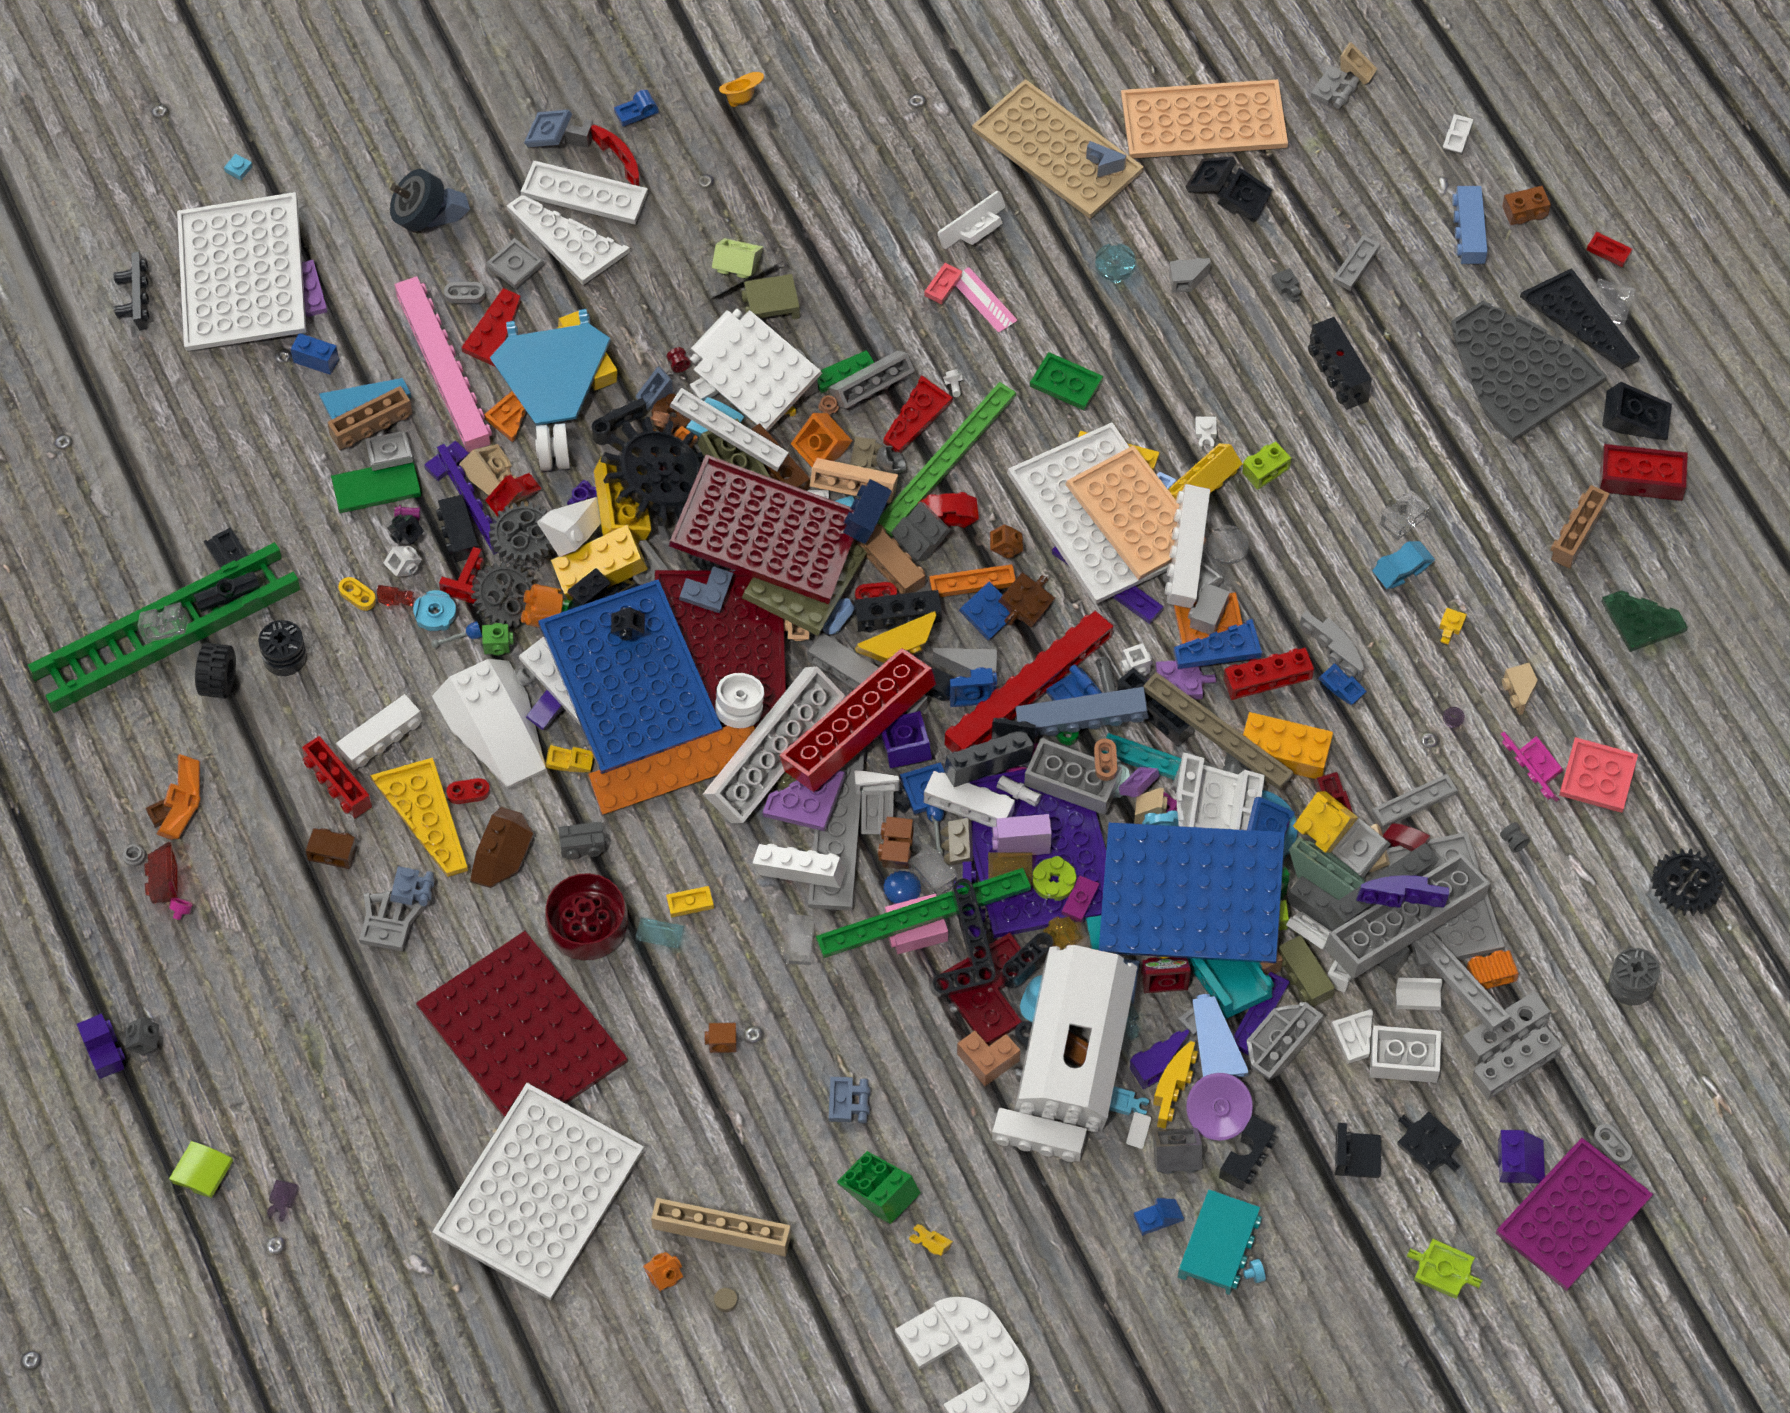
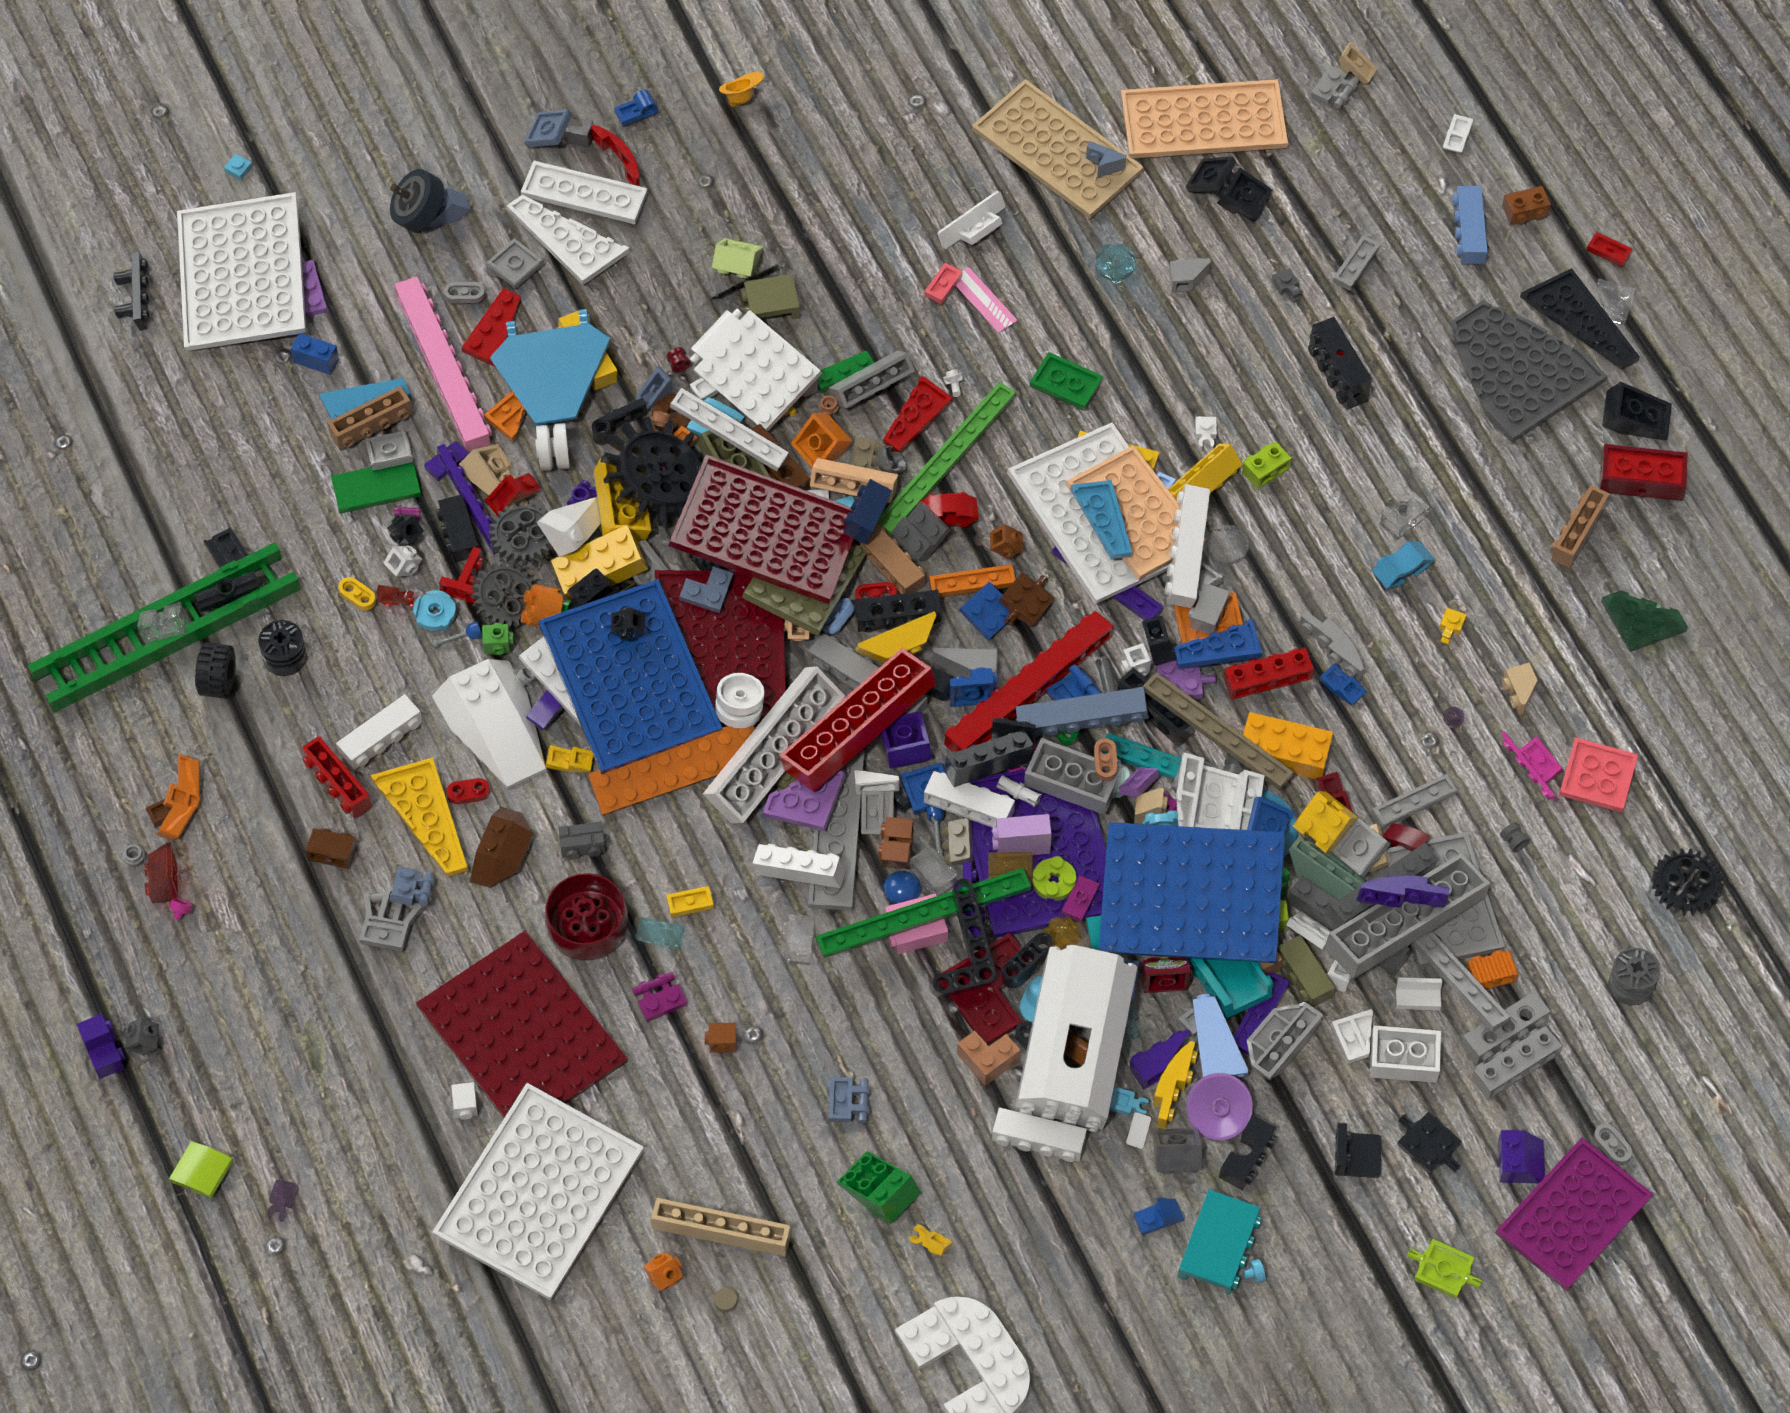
(464, 1100): none -> white brick
(662, 1002): none -> magenta plate
(1104, 515): none -> dark azure wing
(1158, 640): none -> black brick

